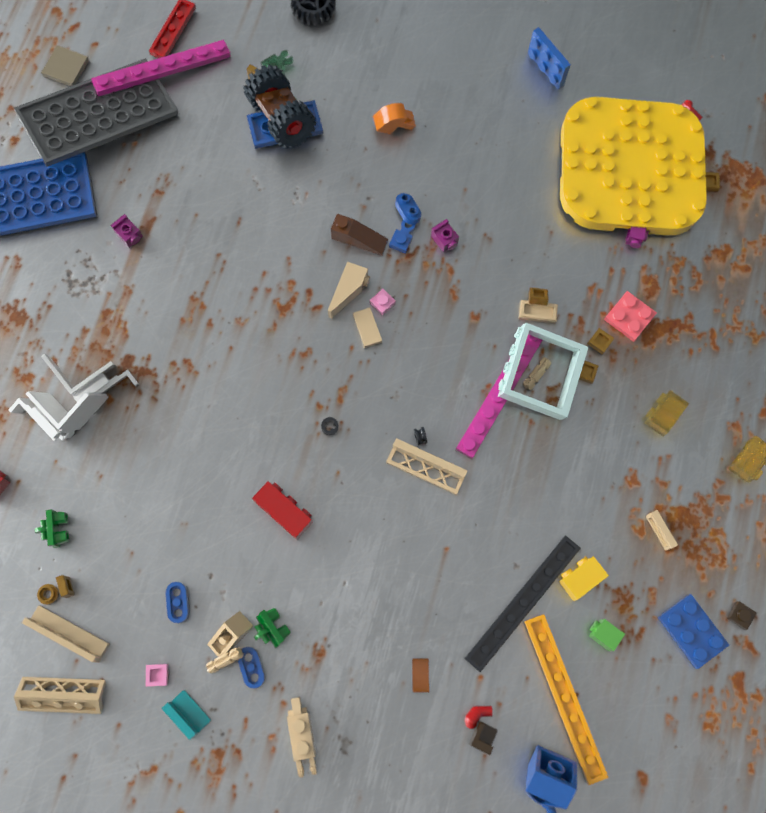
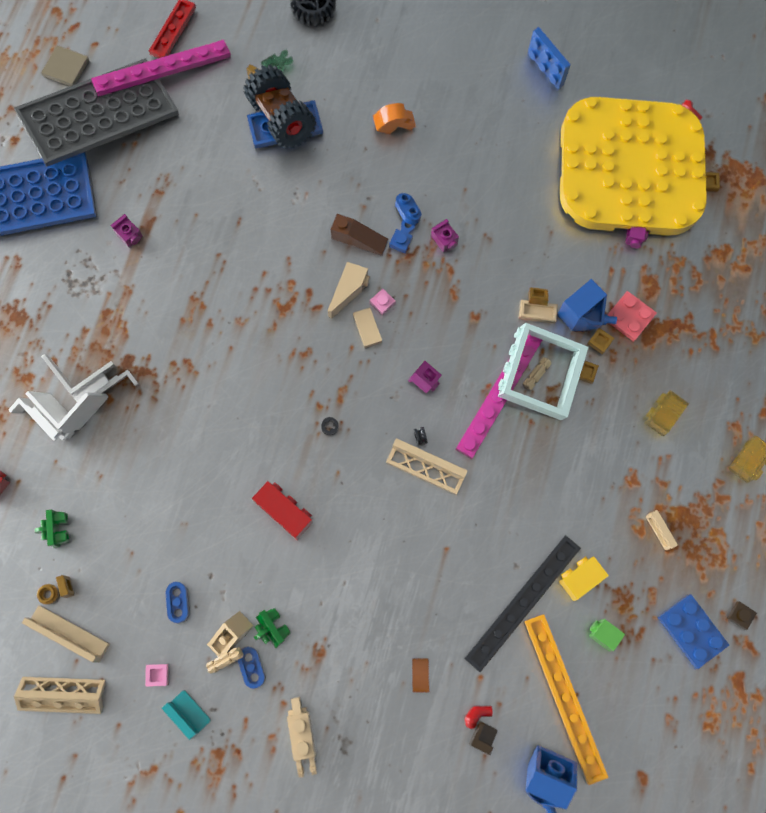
(426, 377): none -> magenta brick
(586, 309): none -> blue piece

